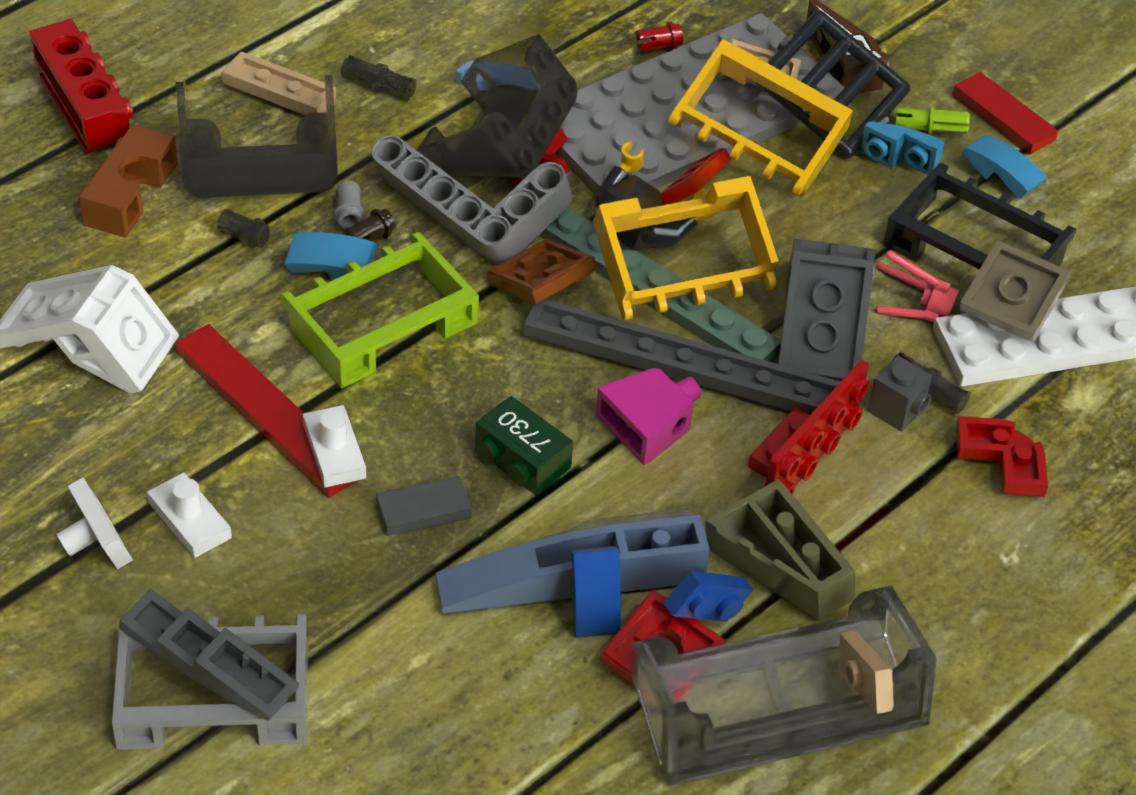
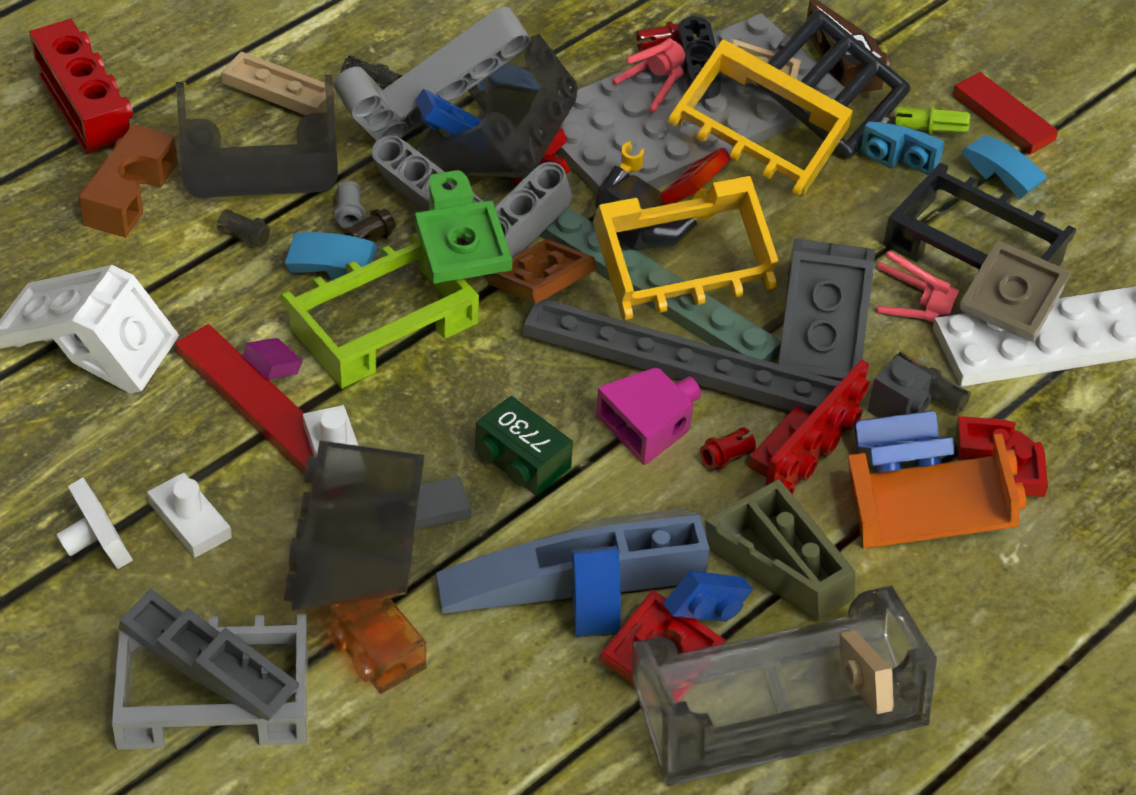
(272, 358): none -> magenta tile
(355, 526): none -> clear smoke windscreen
(379, 641): none -> clear orange brick
(442, 114): none -> blue plate
(445, 74): none -> light grey beam
(454, 217): none -> bright green plate
(662, 61): none -> coral plant
(703, 46): none -> black beam
(718, 452): none -> red pin
(901, 439): none -> bracket
(936, 498): none -> orange panel

